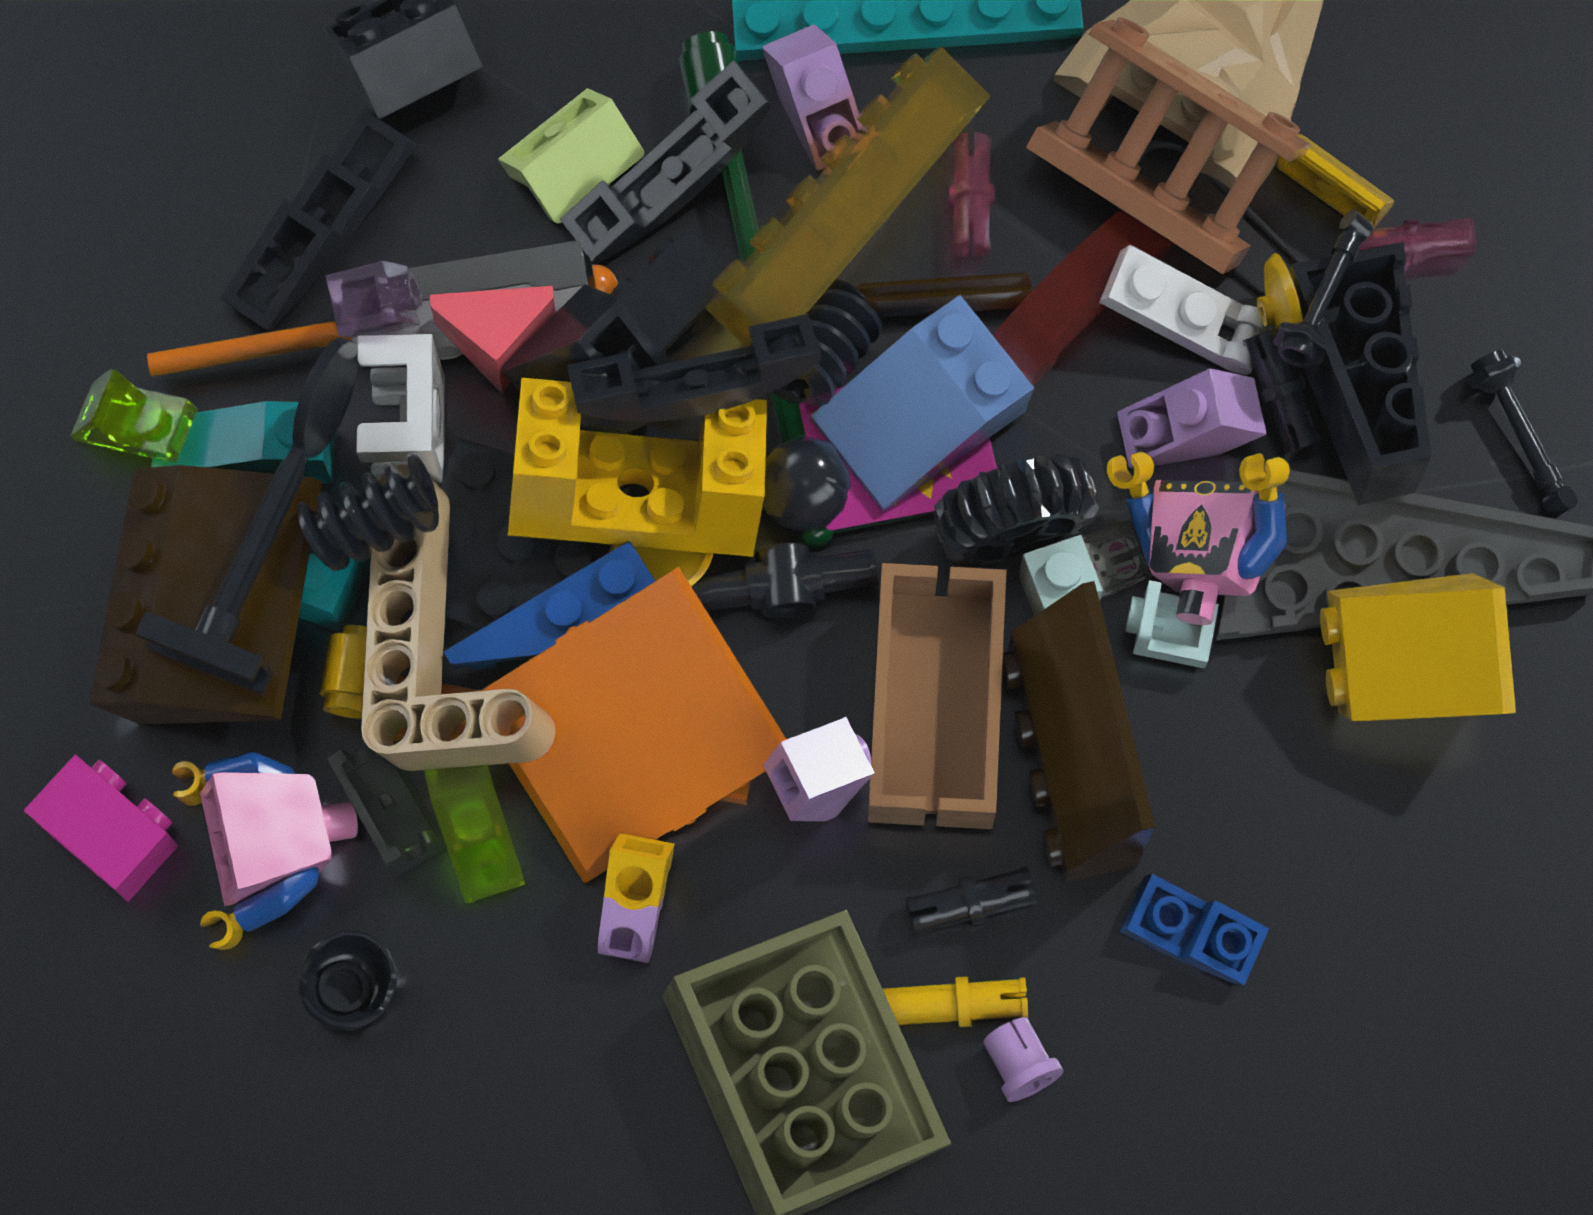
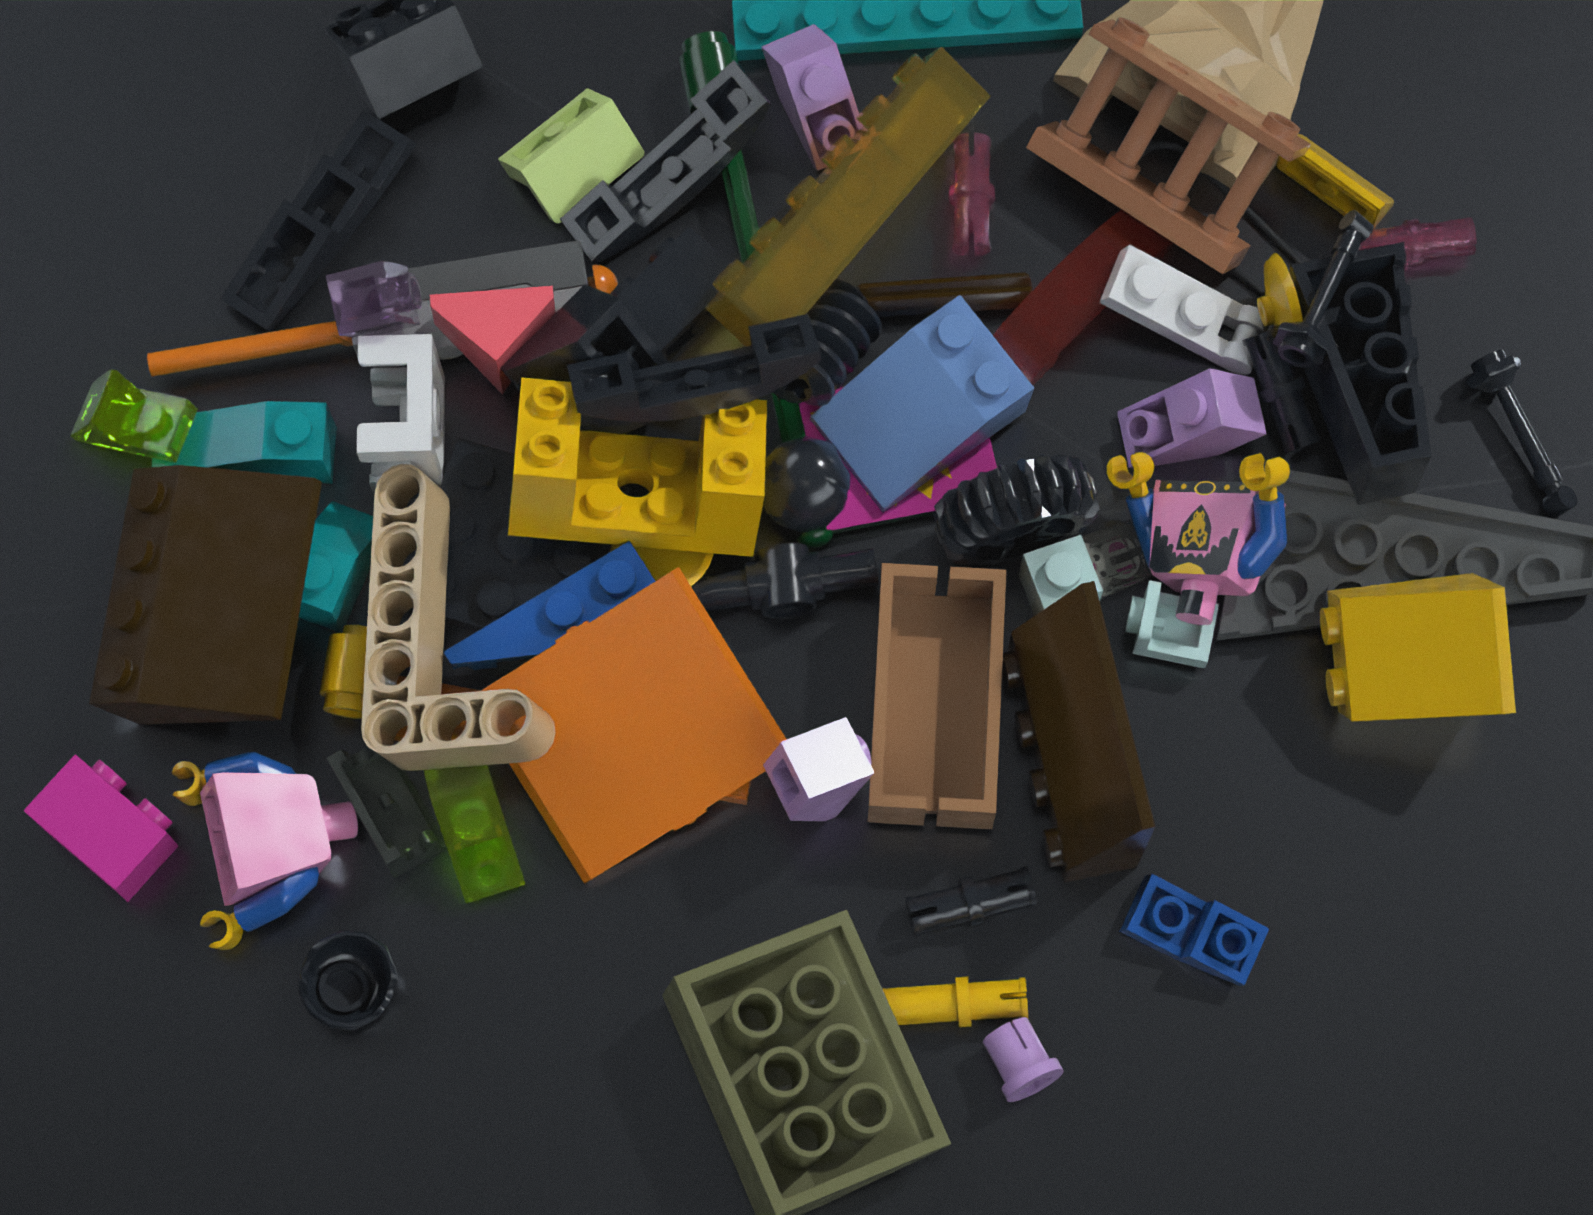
(314, 426): black piece -> none
(372, 517): black piece -> none
(633, 896): leg -> none

